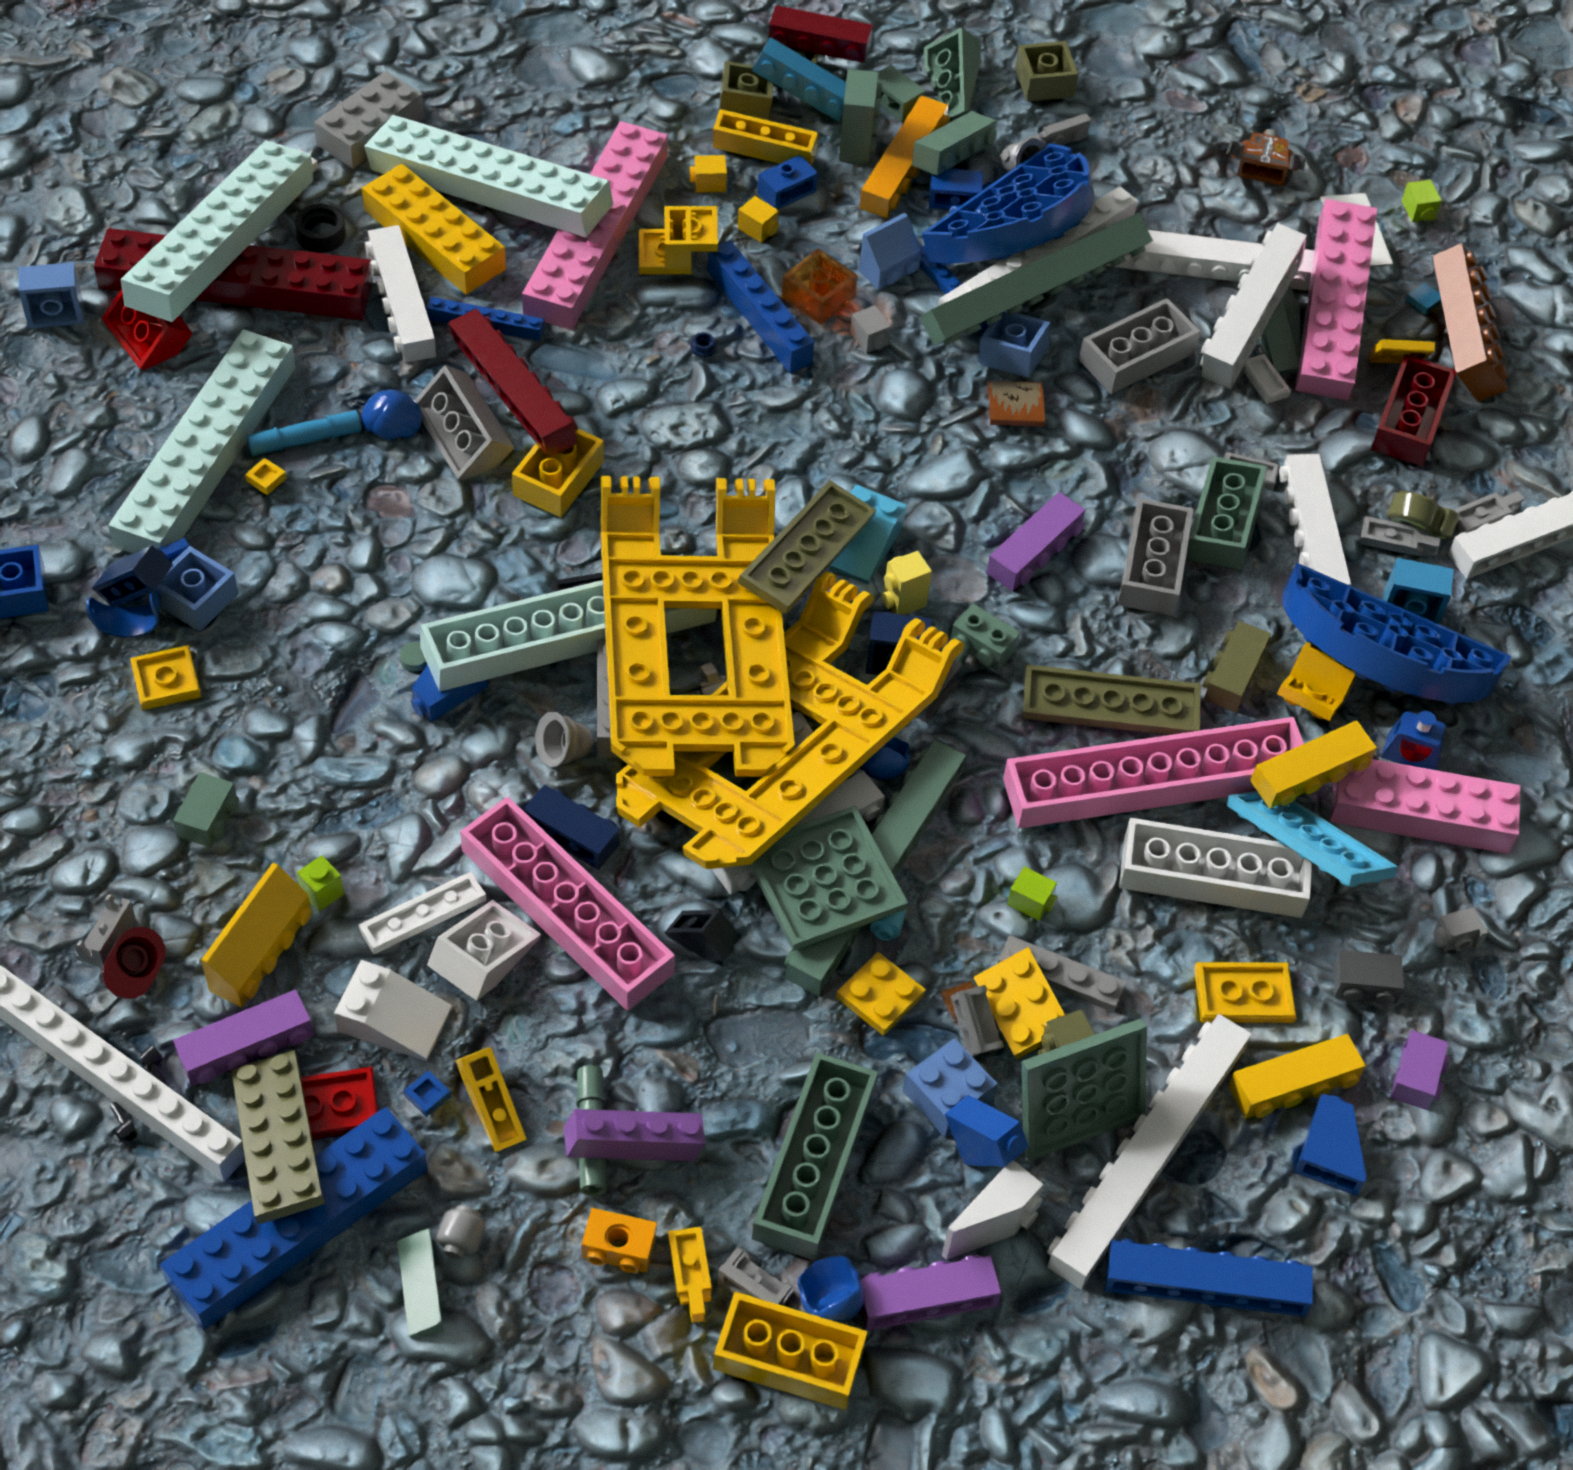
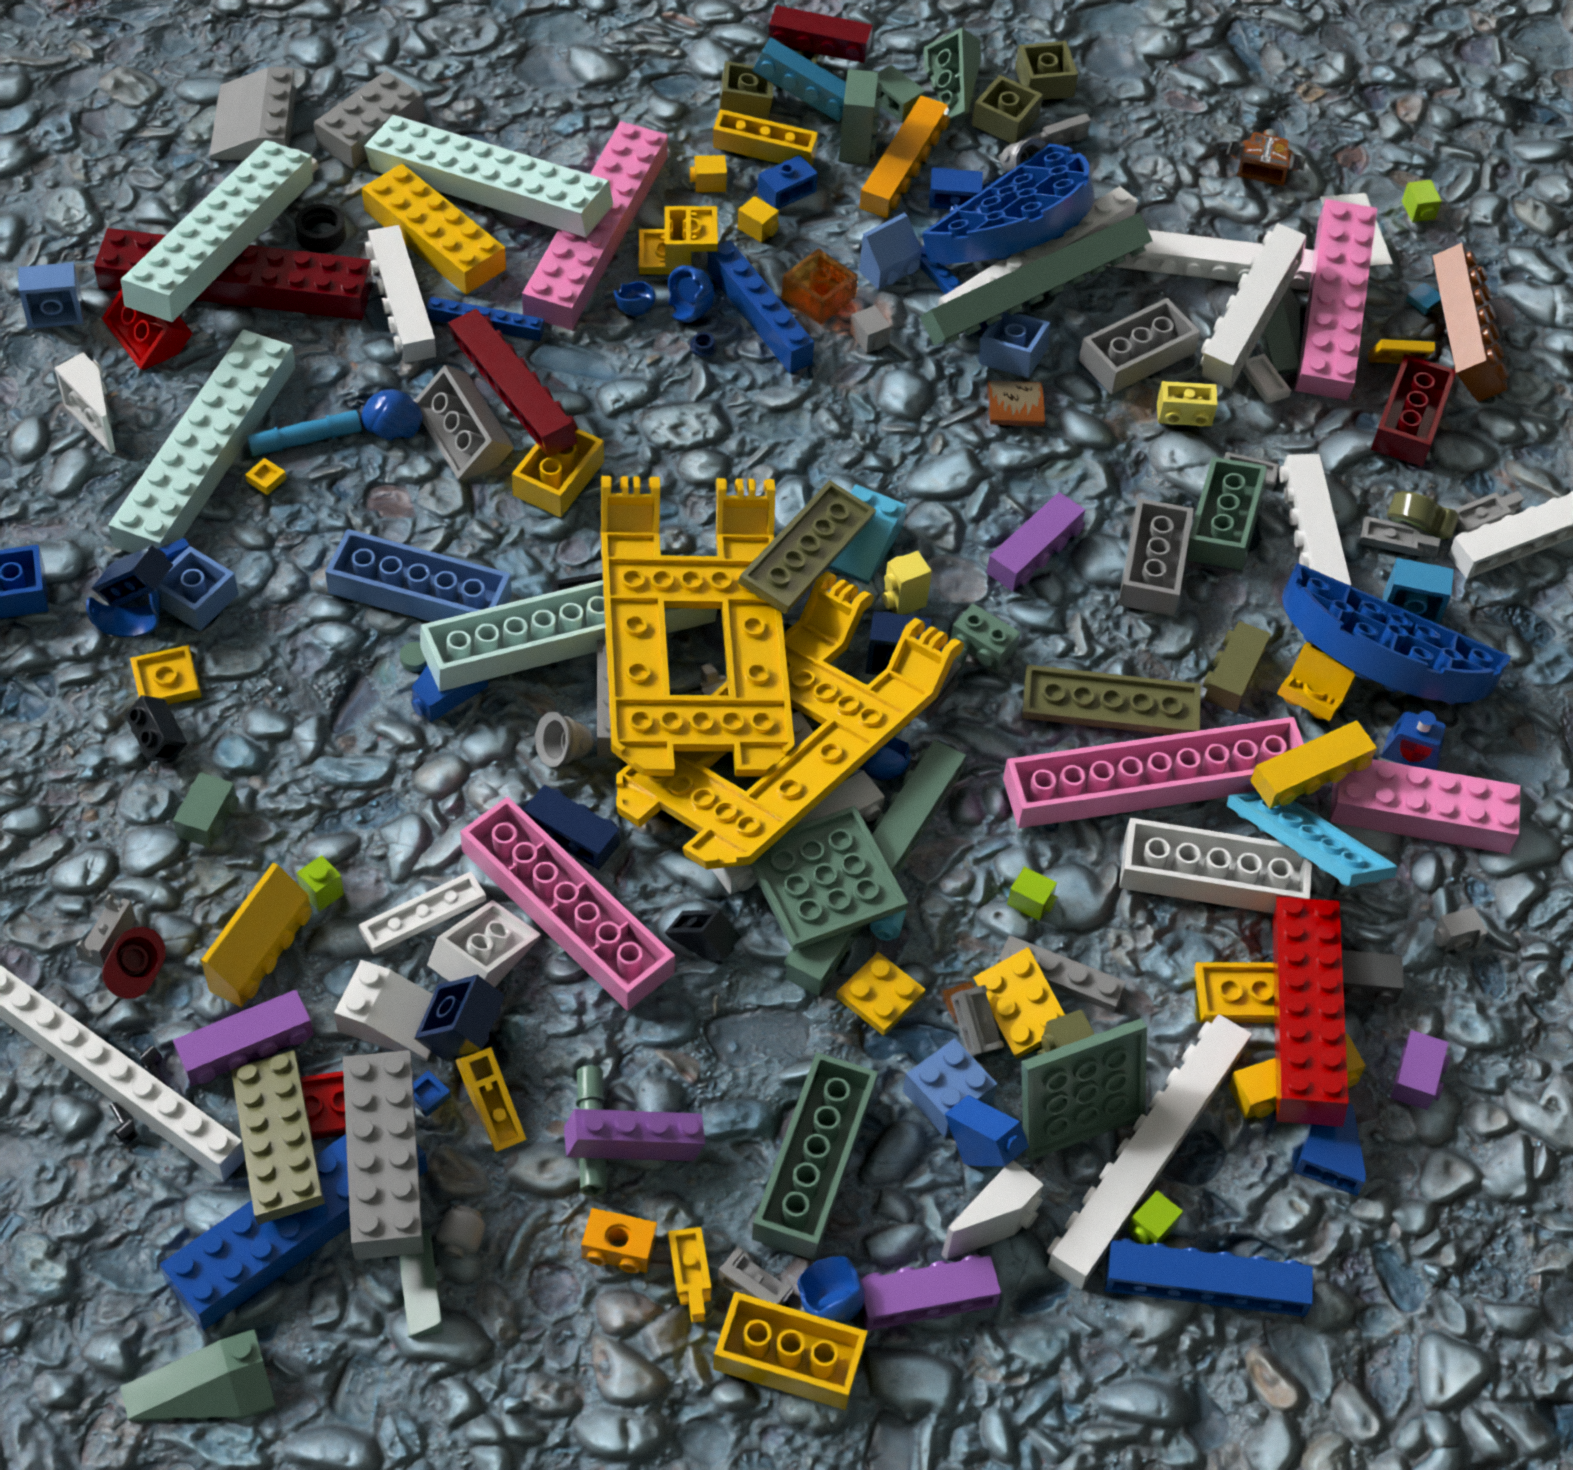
(85, 397): none -> white slope
(155, 729): none -> black brick
(211, 1382): none -> sand green wedge
(253, 111): none -> light grey slope
(382, 1155): none -> light grey brick
(412, 579): none -> medium blue brick
(460, 1017): none -> dark blue brick
(635, 298): none -> blue hair
(690, 293): none -> blue piece
(954, 142): sand green brick -> none
(1007, 109): none -> olive brick
(1154, 1220): none -> lime brick
(1187, 403): none -> light yellow brick
(1309, 1012): none -> red brick

